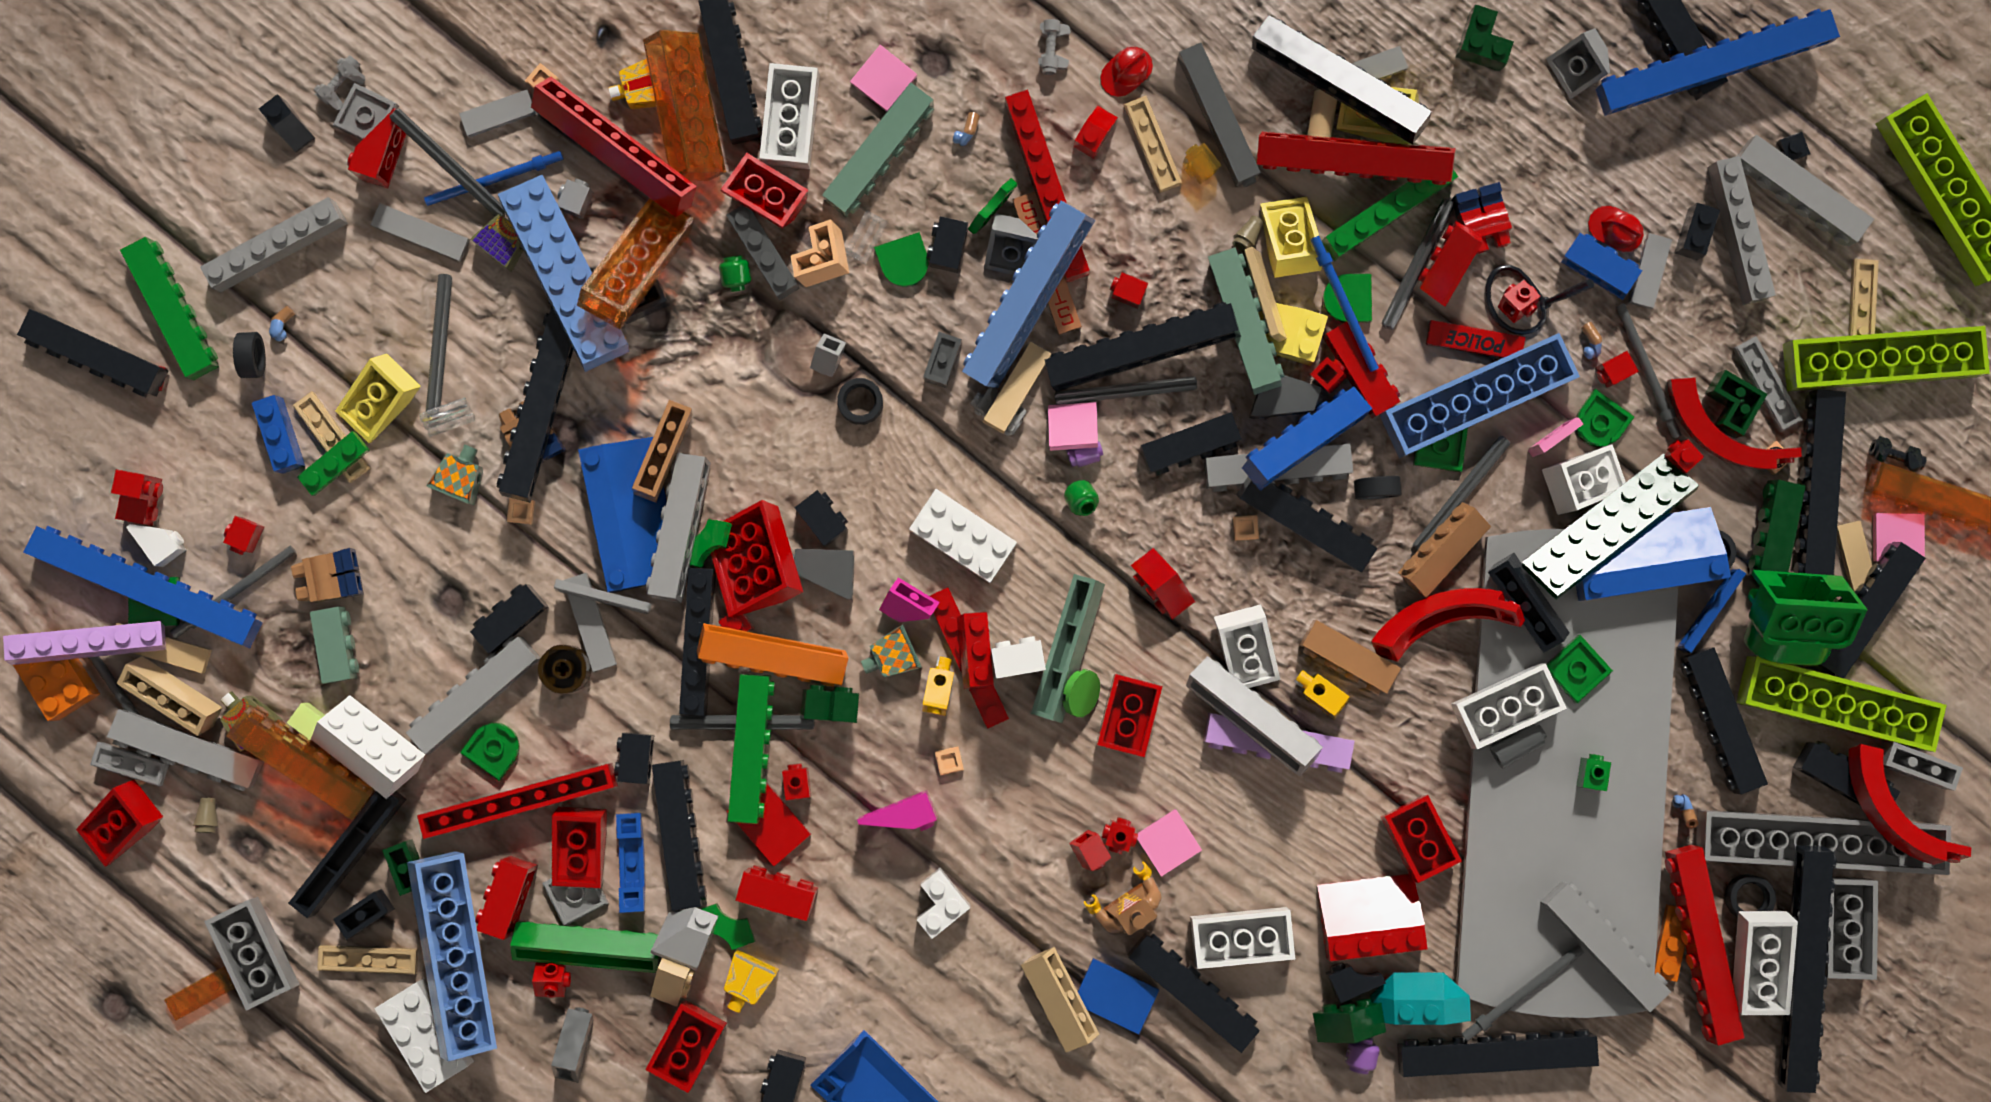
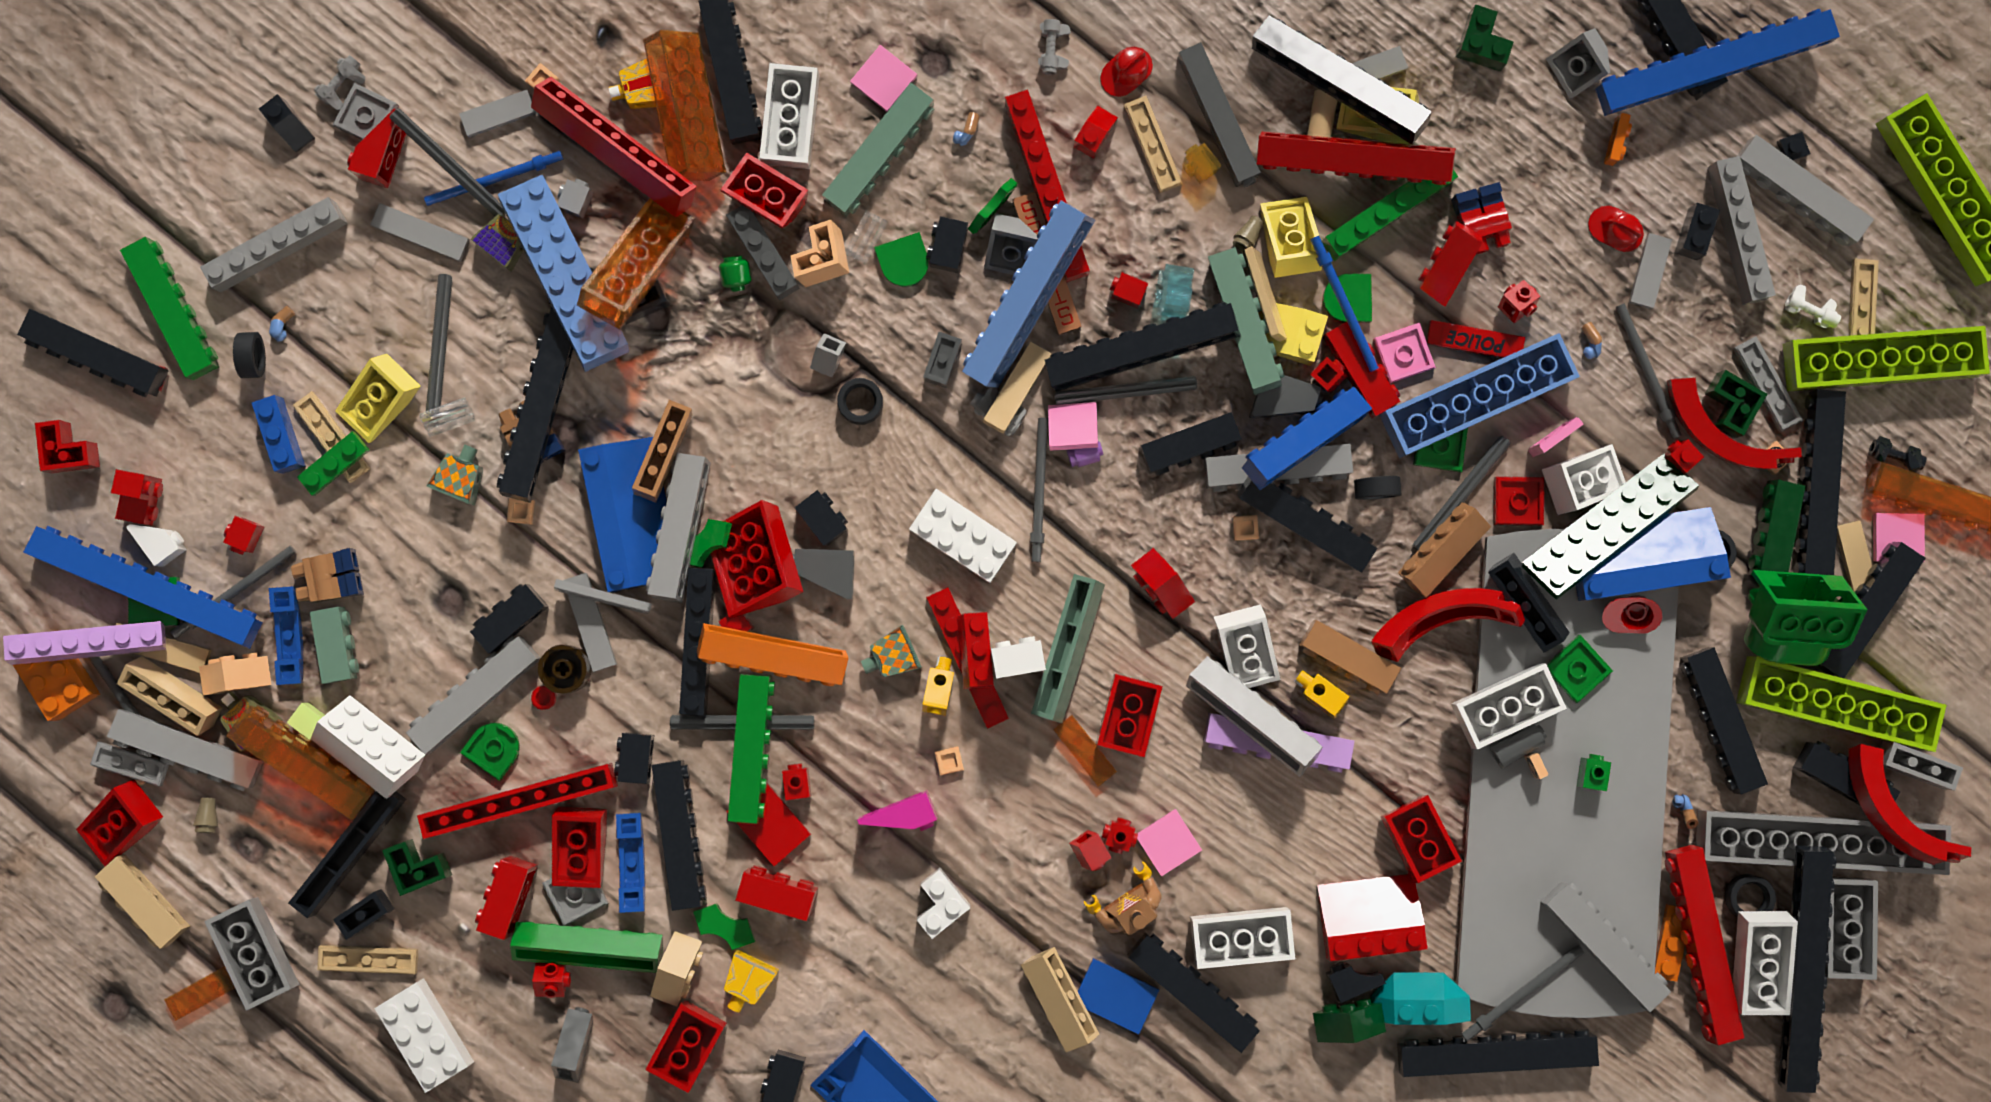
(58, 451): none -> red brick
(141, 901): none -> tan brick
(229, 675): none -> light nougat brick
(287, 634): none -> blue slope
(452, 955): medium blue brick -> none
(543, 698): none -> red tile
(685, 936): light grey slope -> none
(833, 705): dark green brick -> none
(907, 603): dark pink slope -> none
(1037, 536): none -> dark grey bar
(1081, 498): green head -> none
(1081, 693): bright green tile -> none
(1085, 750): none -> clear orange tile
(1175, 291): none -> clear light blue brick
(1362, 1056): medium lavender head -> none
(1404, 353): none -> bright pink tile
(1417, 264): dark grey axle -> none
(1519, 501): none -> red tile
(1536, 765): none -> light nougat tile
(1545, 302): black piece -> none
(1602, 265): blue brick -> none
(1602, 420): green tile -> none
(1616, 369): red brick -> none
(1620, 130): none -> orange plate
(1632, 615): none -> red piece
(1710, 611): blue tile -> none
(1823, 317): none -> white piece

